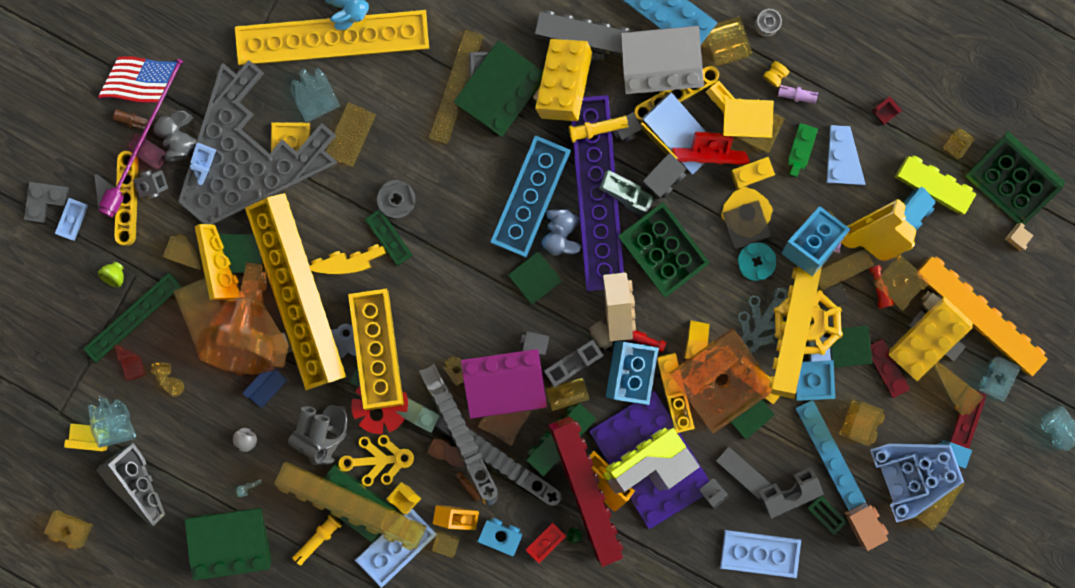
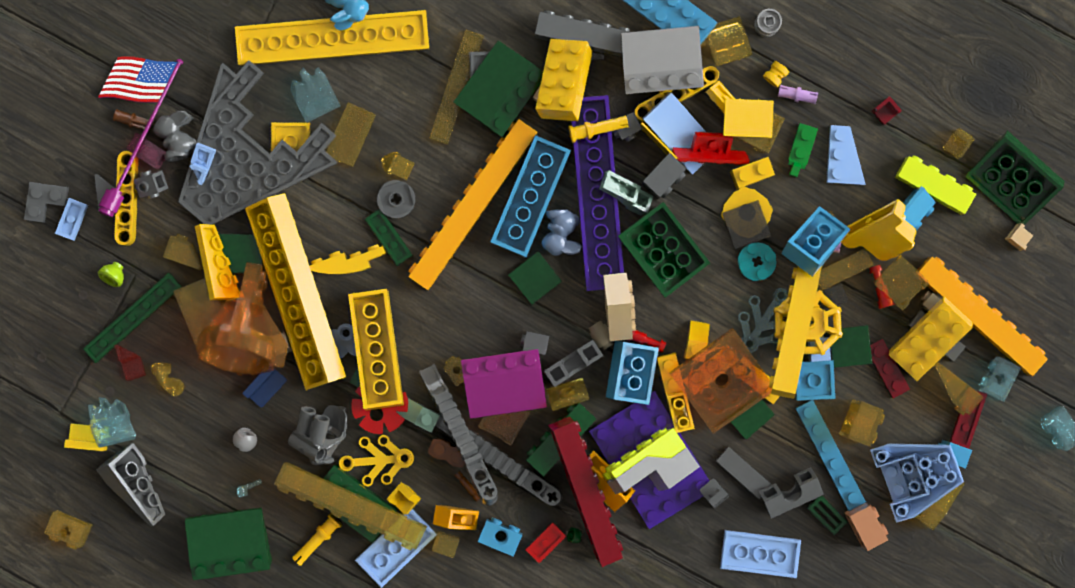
(397, 165): none -> clear yellow tile
(473, 204): none -> light orange brick

